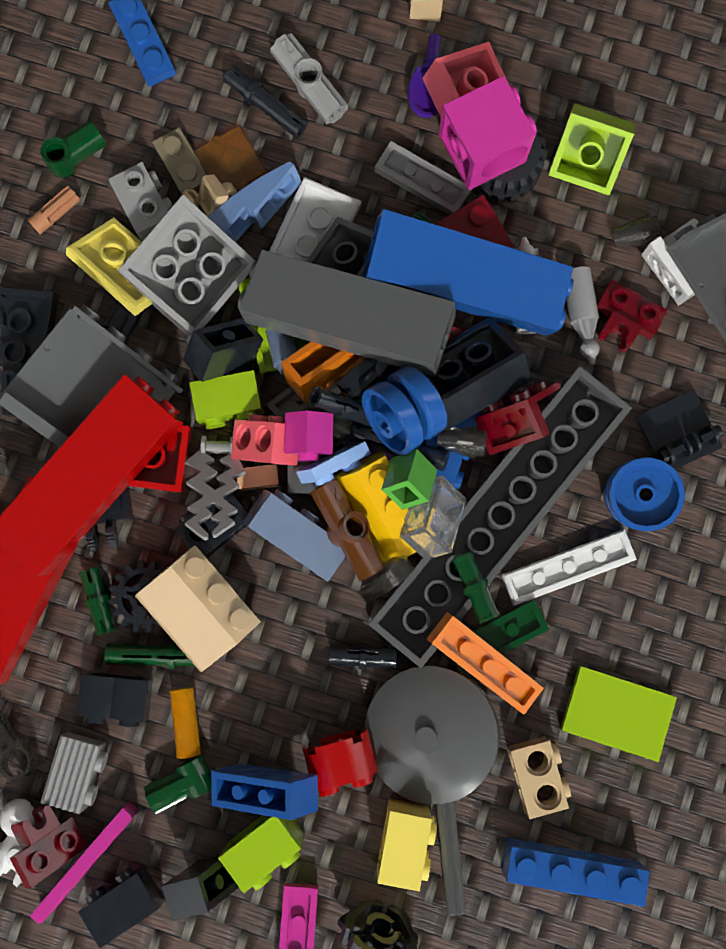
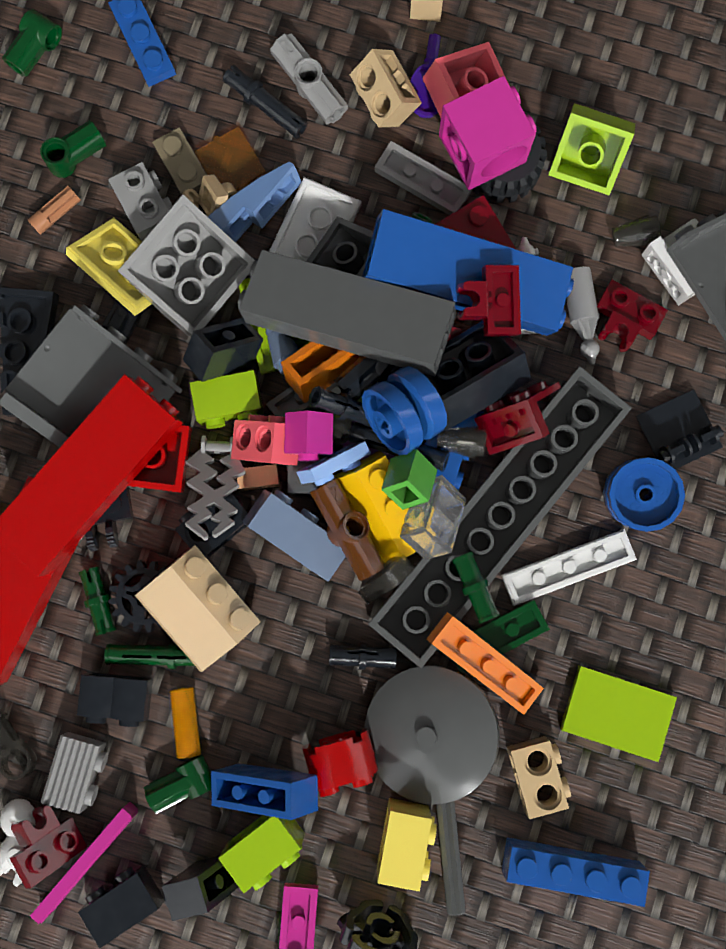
(35, 37): none -> dark green piece
(385, 88): none -> tan brick
(494, 300): none -> dark red plate

